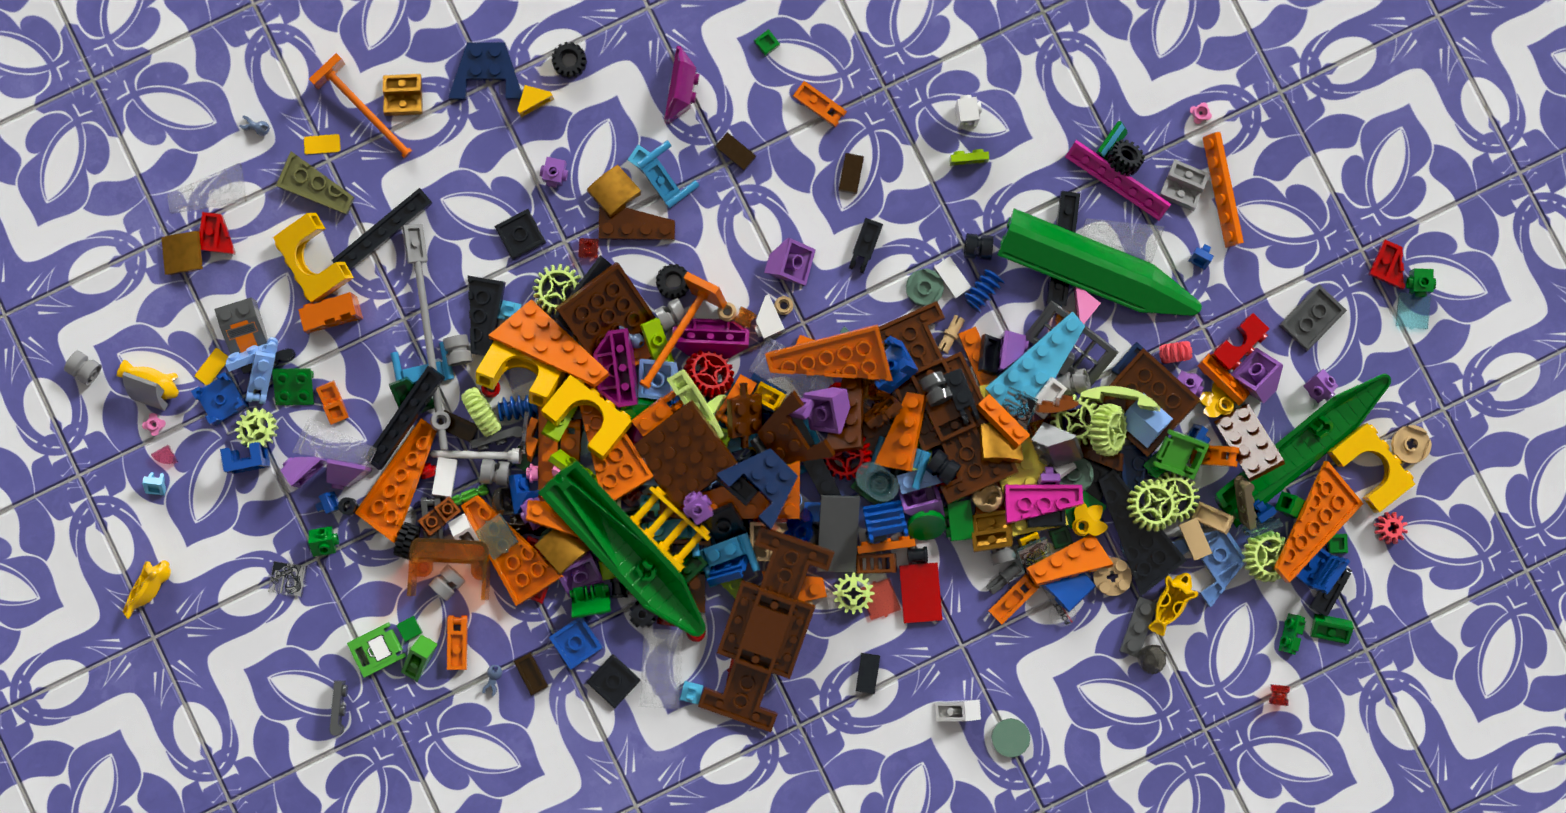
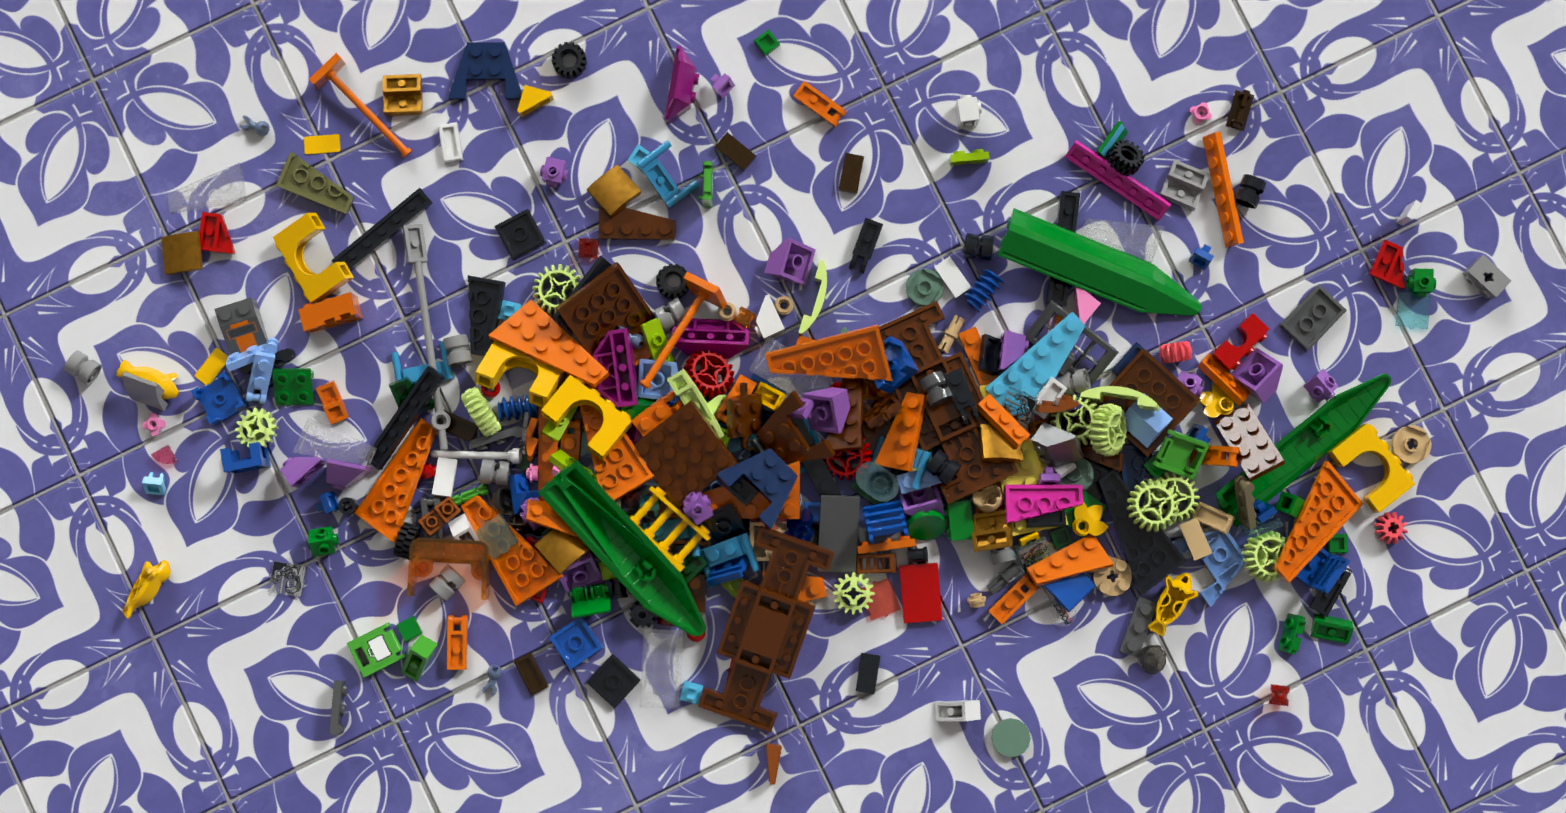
(450, 142): none -> white tile
(707, 198): none -> bright green container
(722, 85): none -> medium lavender tile
(773, 757): none -> dark orange slope
(808, 321): none -> yellowish green slope
(976, 600): none -> tan plate
(1239, 110): none -> dark brown hinge
(1250, 189): none -> black wheel
(1409, 212): none -> white tile
(1496, 280): none -> light grey brick

